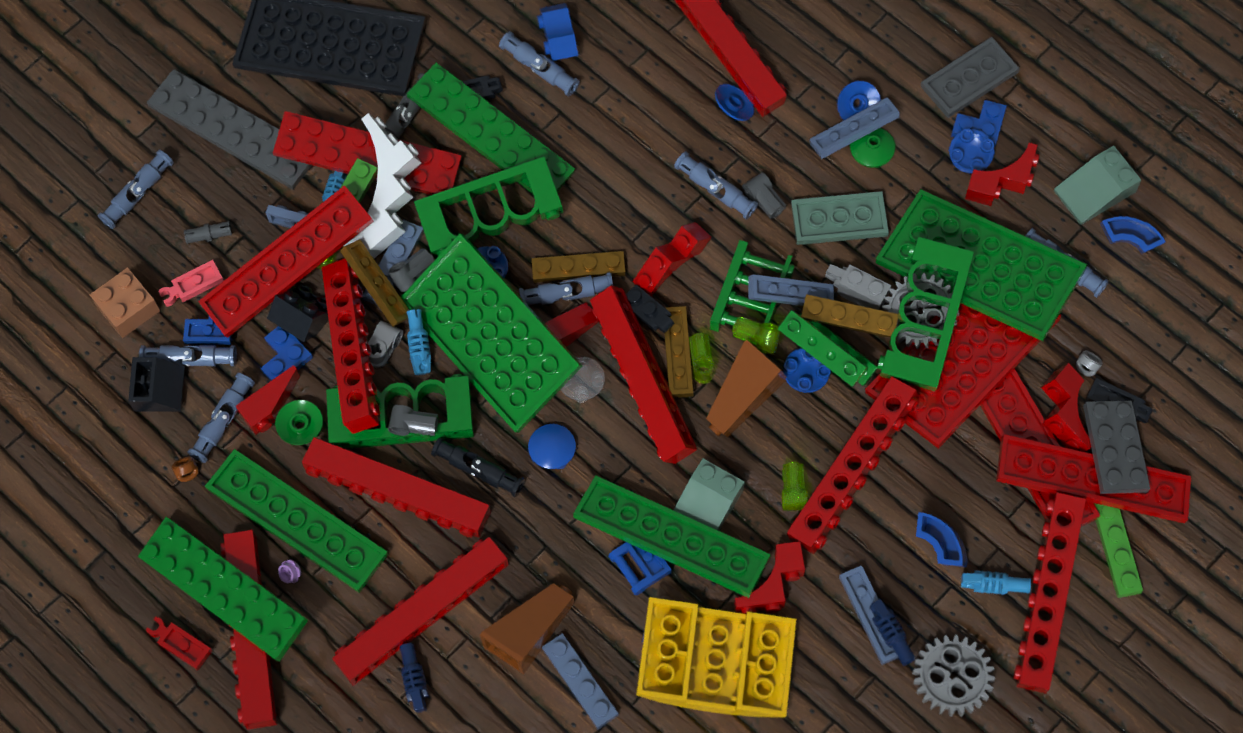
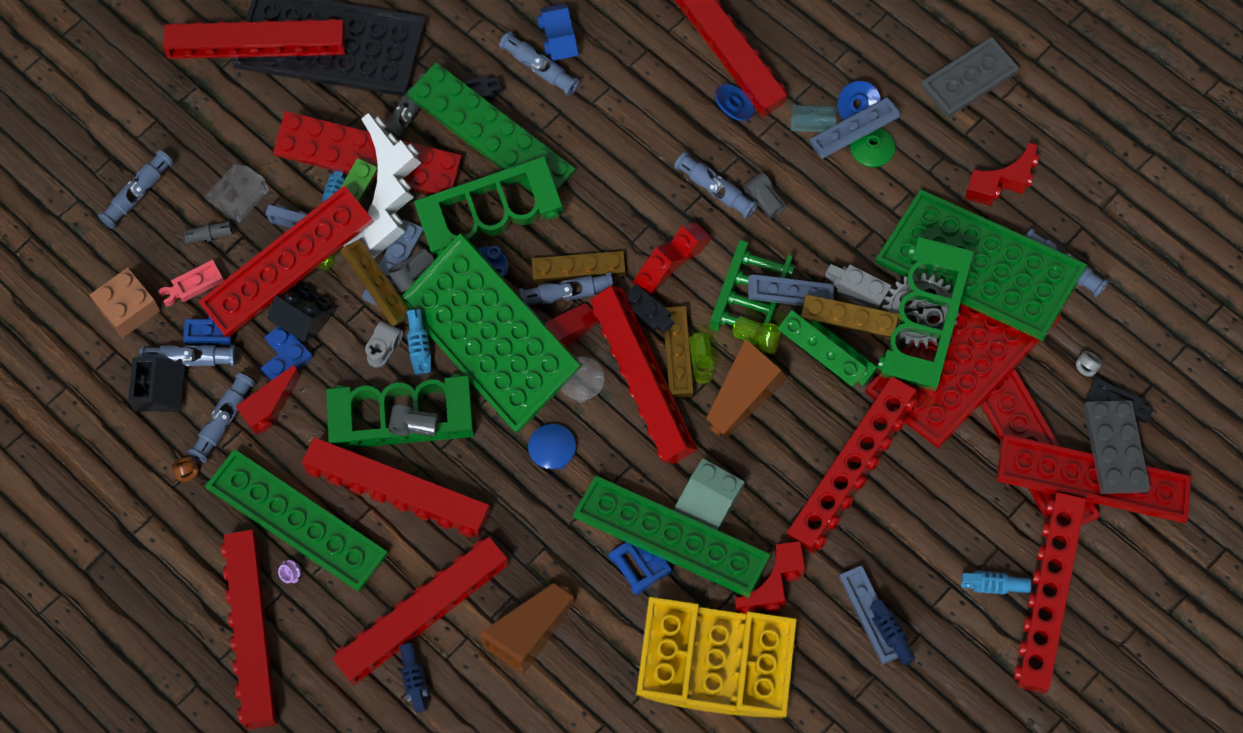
(180, 644): red plate -> none
(223, 589): green plate -> none
(225, 126): dark grey plate -> none
(237, 191): none -> clear slope
(254, 39): none -> red brick
(299, 412): green dish -> none
(350, 347): red brick -> none
(486, 470): black piece -> none
(580, 681): sand blue plate -> none
(793, 492): clear neon green piece -> none
(805, 372): blue dish -> none
(812, 118): none -> clear light blue slope
(839, 218): sand green plate -> none
(944, 540): blue brick -> none
(965, 657): light grey gear -> none
(971, 150): blue dish -> none
(989, 121): blue plate -> none
(1064, 418): red arch -> none
(1098, 185): sand green slope -> none
(1118, 551): bright green plate -> none
(1132, 231): blue brick -> none

